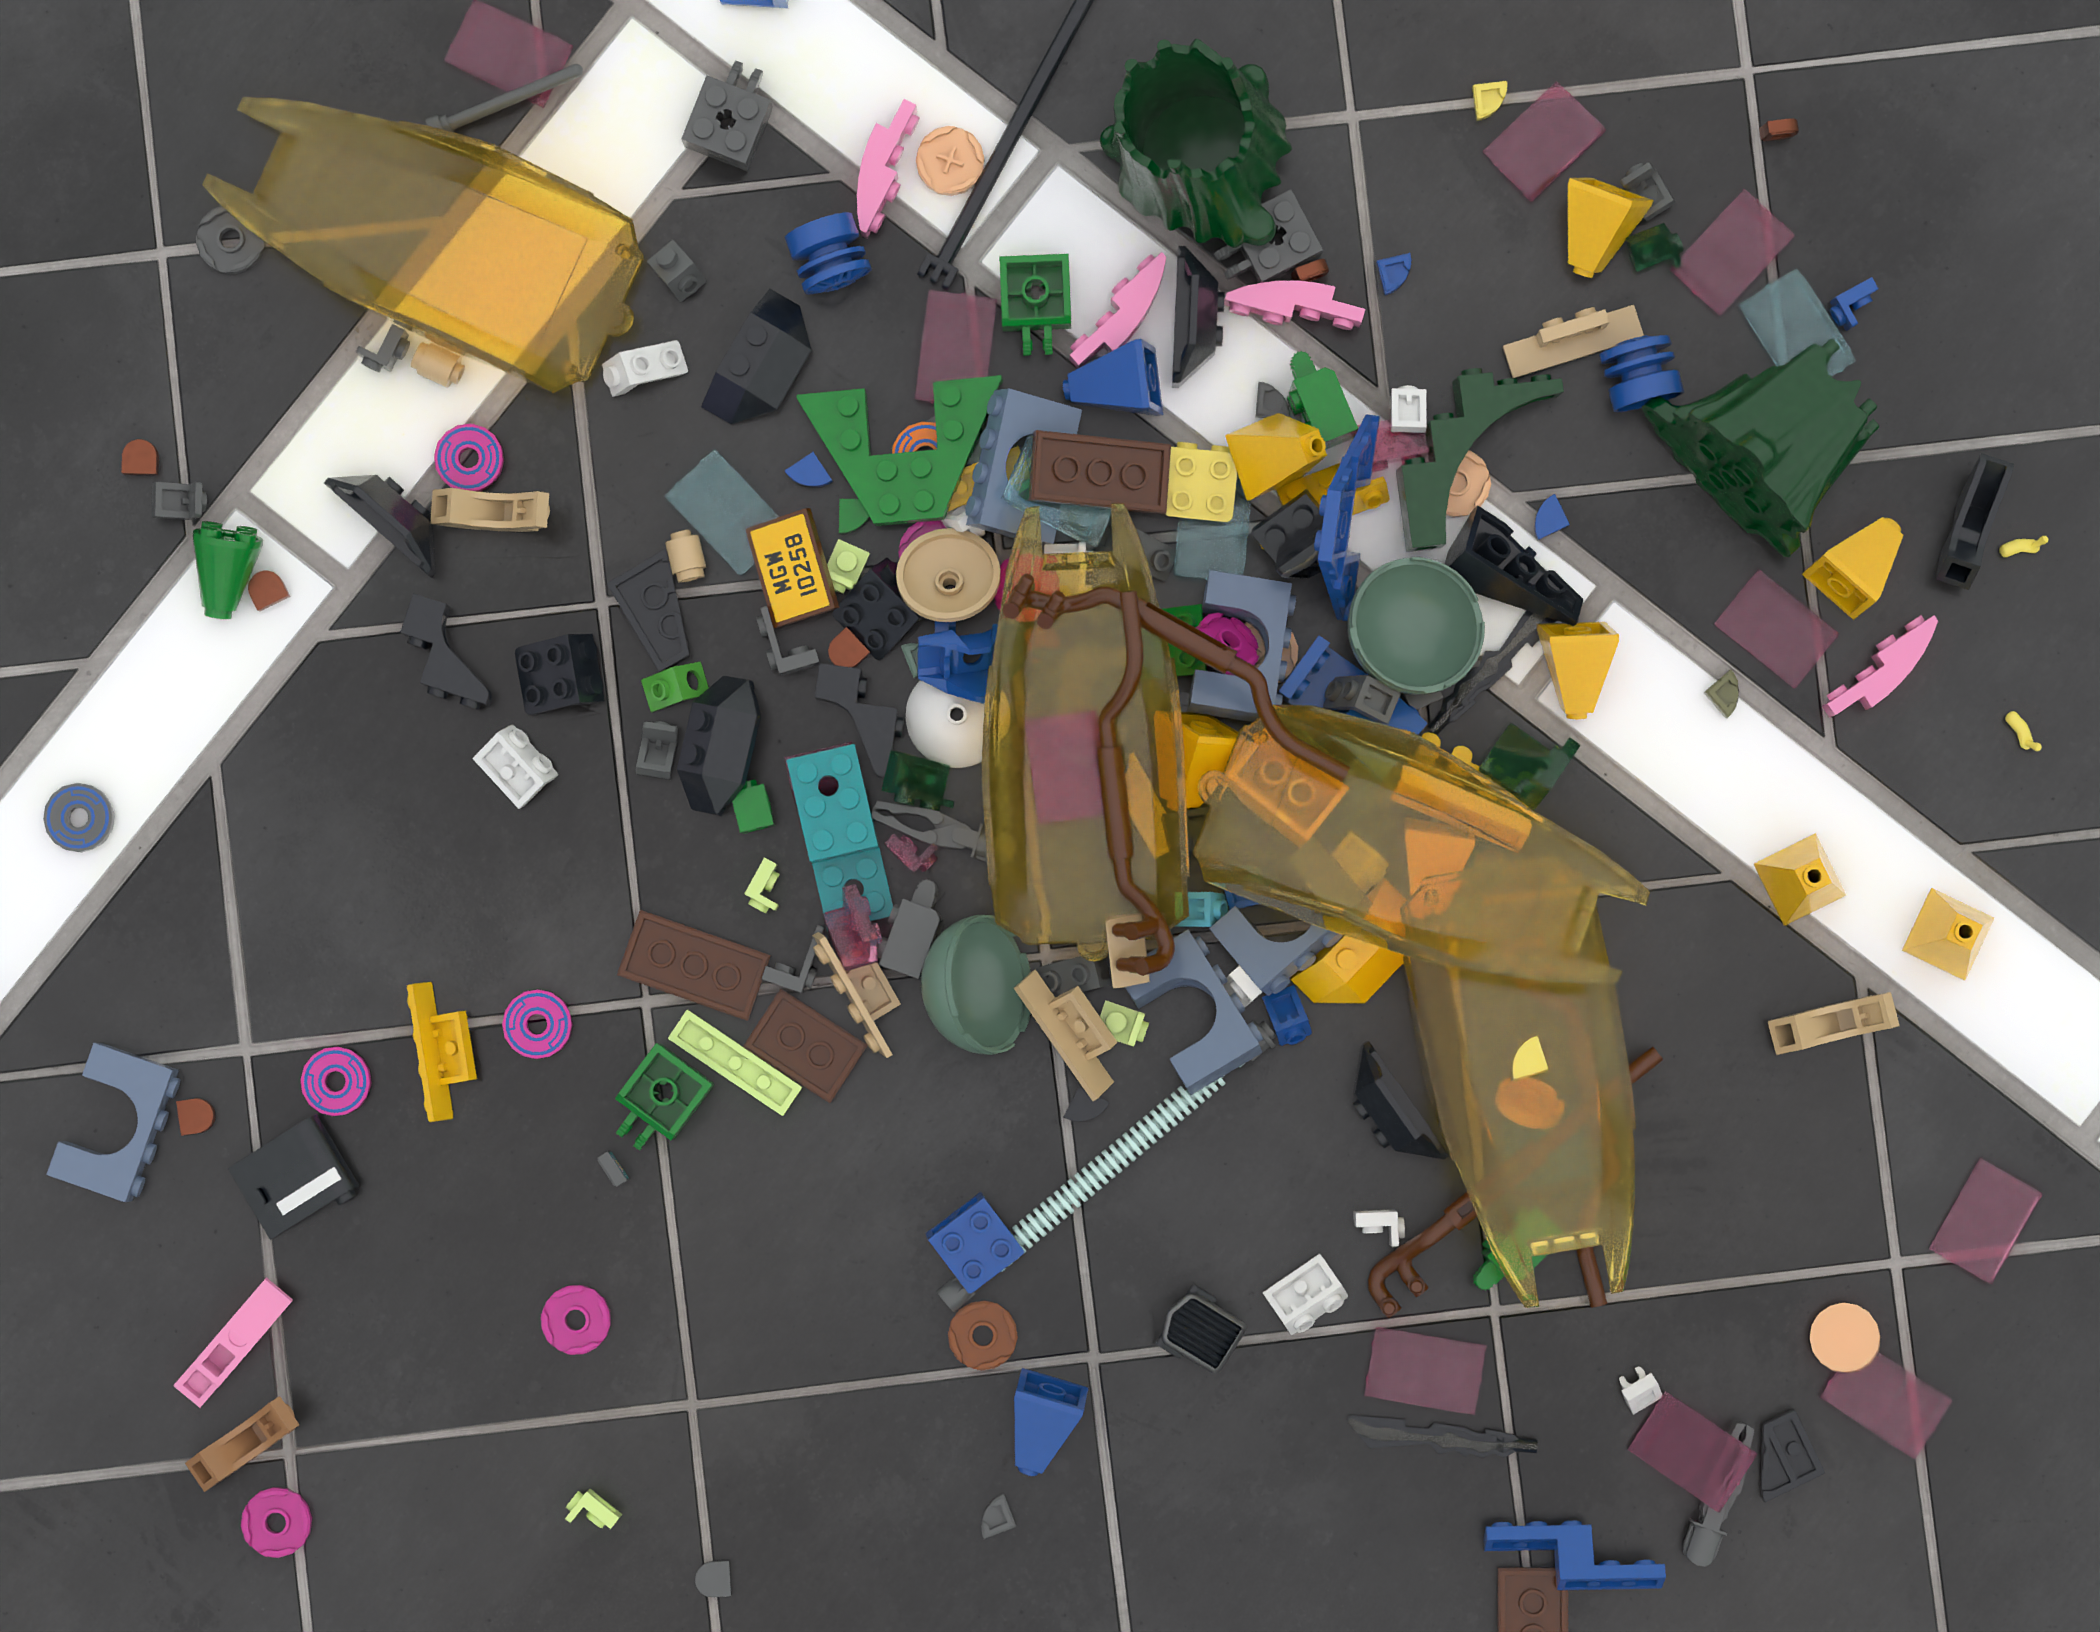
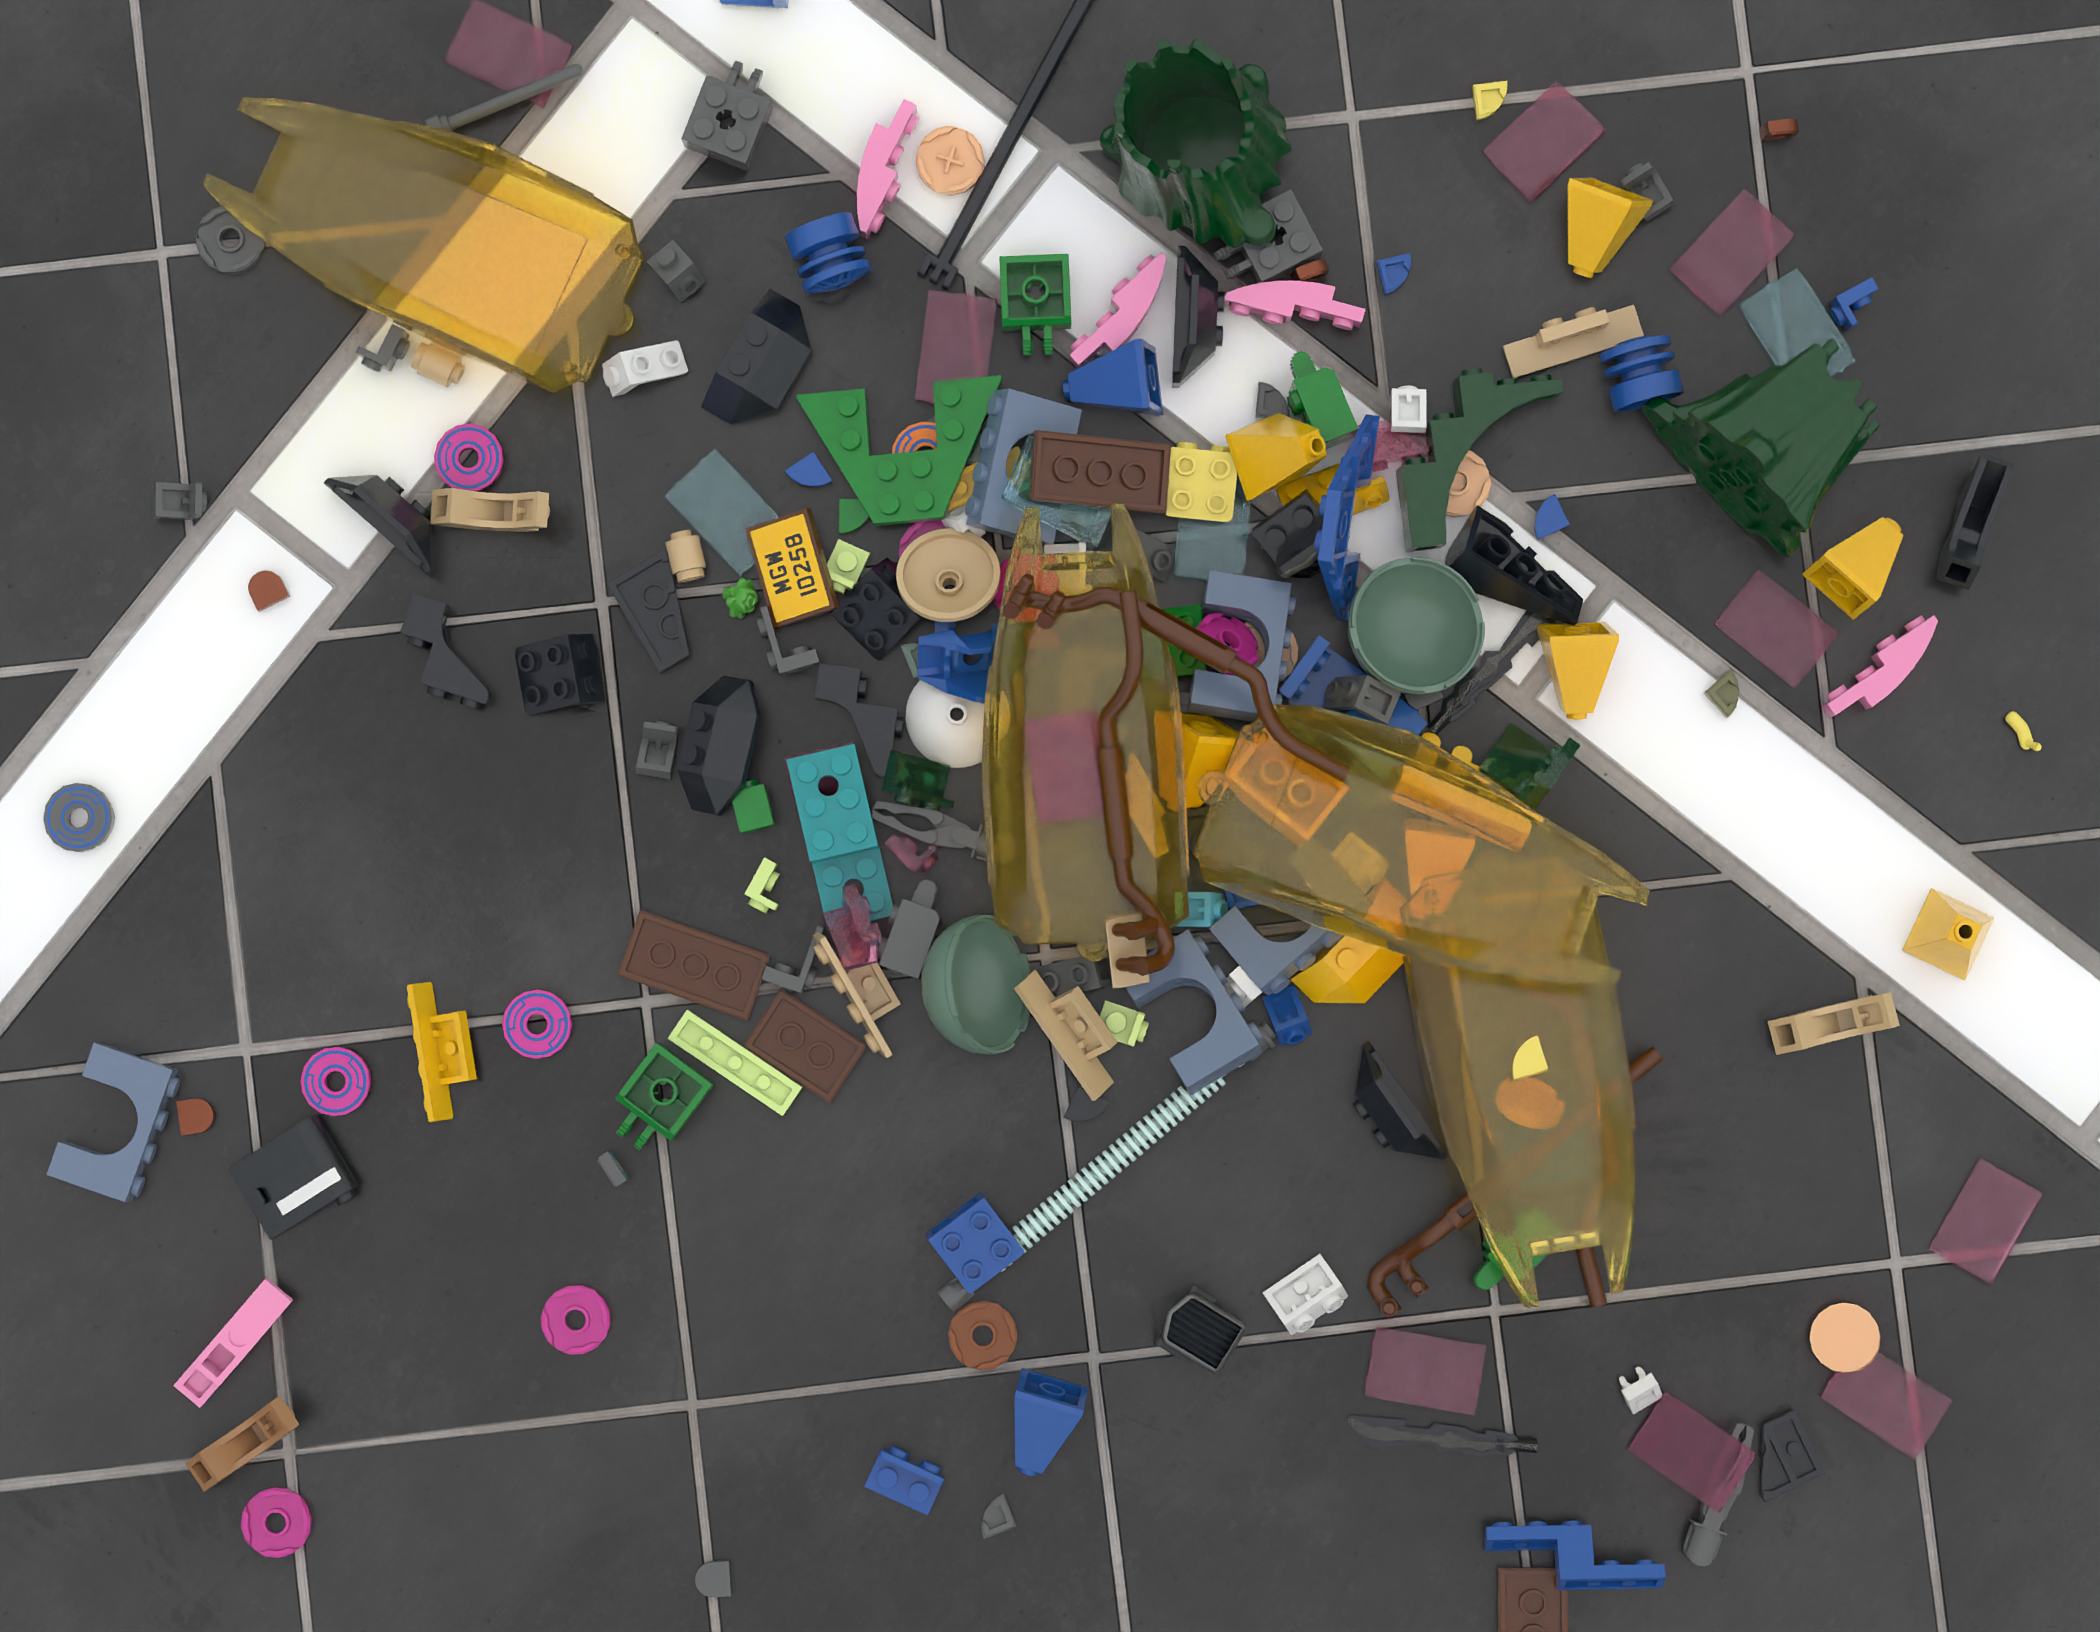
(140, 458): copper tile -> none
(224, 565): green cone -> none
(515, 765): white bracket -> none
(600, 1511): yellowish green bracket -> none
(672, 686): bright green bracket -> none
(741, 598): none -> bright green plant
(847, 650): copper tile -> none
(905, 1480): none -> blue bracket
(1374, 1220): white bracket -> none
(1654, 247): clear green bracket -> none
(1787, 881): yellow slope -> none
(2022, 545): light yellow piece -> none

